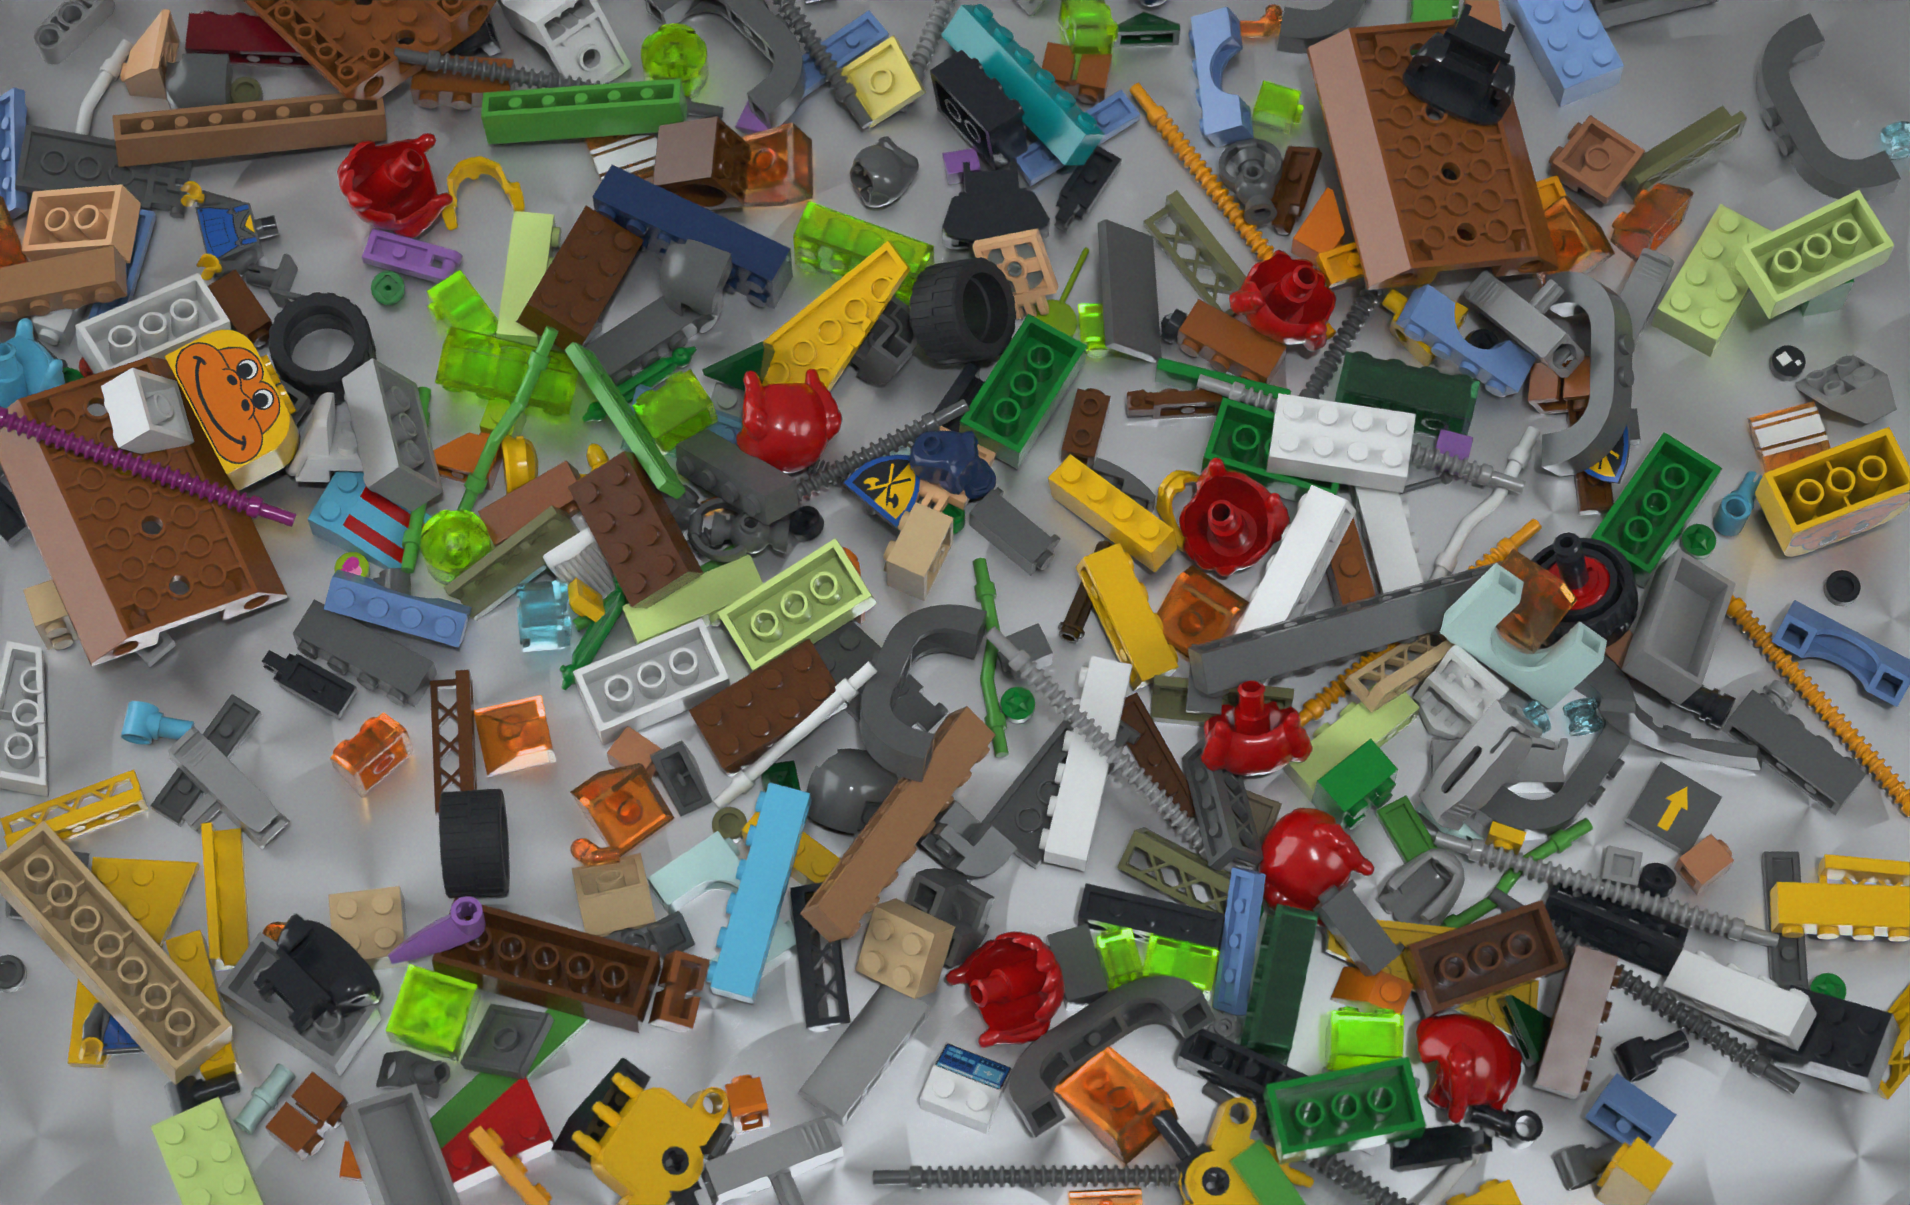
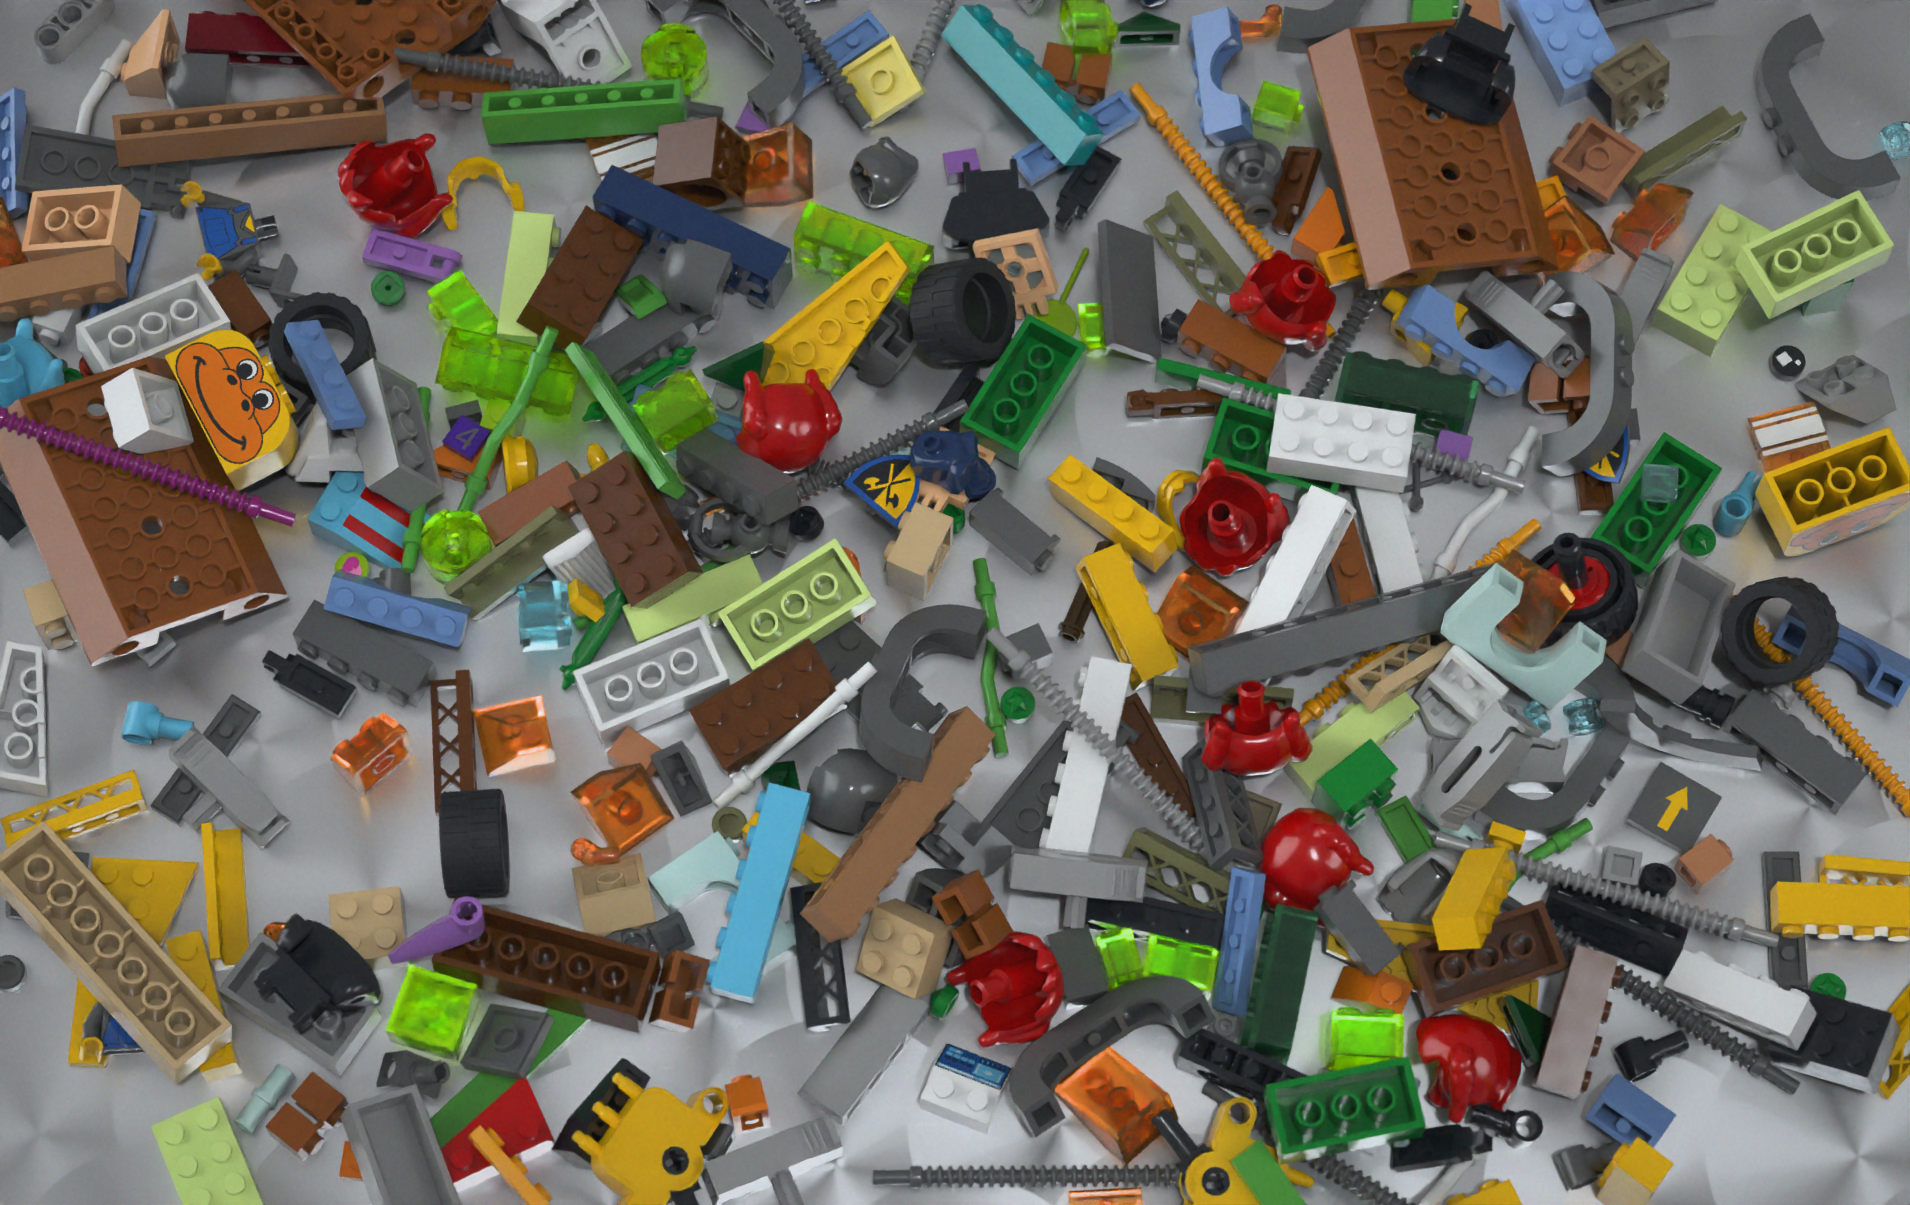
(194, 1092): black pin -> none
(246, 90): olive tile -> none
(325, 375): none -> medium blue plate
(466, 438): none -> dark purple tile
(470, 410): none -> dark grey plate
(640, 296): none -> bright green tile
(943, 1001): none -> green tile
(979, 109): black brick -> none
(985, 923): none -> dark orange piece
(1077, 877): none -> light grey piece
(1086, 426): reddish brown brick -> none
(1416, 501): none -> dark grey hinge
(1473, 898): none -> yellow brick
(1635, 82): none -> dark tan bracket
(1659, 483): none -> clear light blue tile
(1740, 639): none -> black tyre
(1842, 588): black tile -> none

